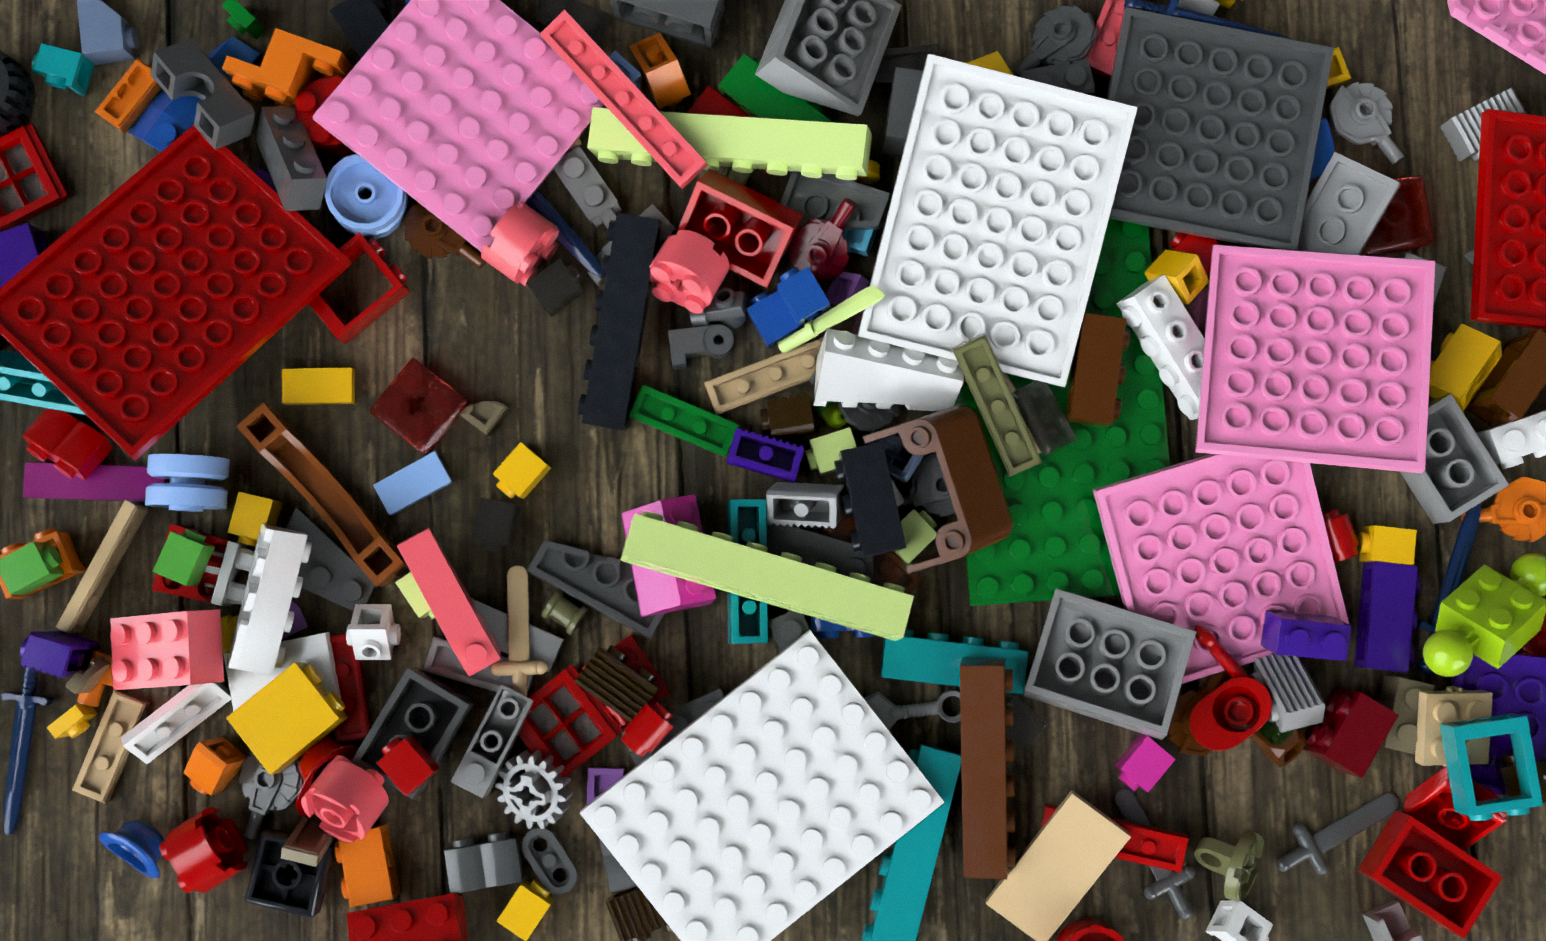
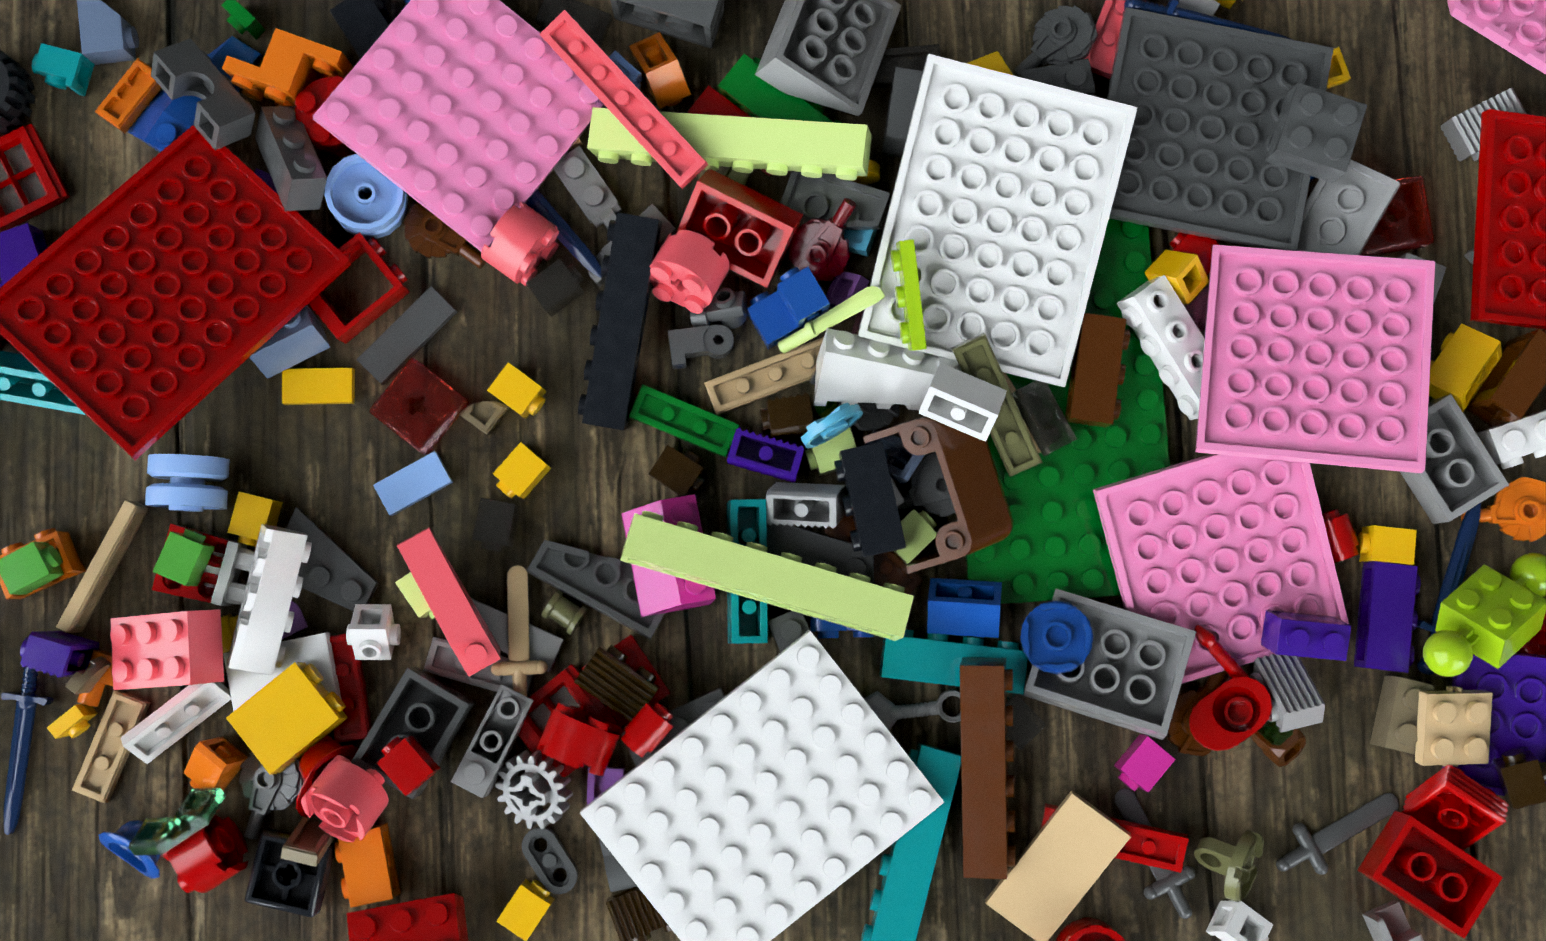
(67, 442): red brick -> none
(104, 483): magenta tile -> none
(164, 833): none -> clear green tile
(291, 344): none -> sand blue brick
(327, 495): dark orange arch -> none
(406, 335): none -> dark grey tile
(484, 863): dark grey brick -> none
(518, 391): none -> yellow brick
(579, 740): none -> red brick
(679, 471): none -> dark brown brick
(831, 425): none -> medium azure wheel
(908, 295): none -> lime plate
(963, 402): none -> white brick
(964, 607): none -> blue brick
(1056, 637): none -> blue tile
(1316, 132): none -> dark grey brick
(1350, 732): dark red brick -> none
(1363, 117): light grey piece -> none
(1459, 771): teal window -> none

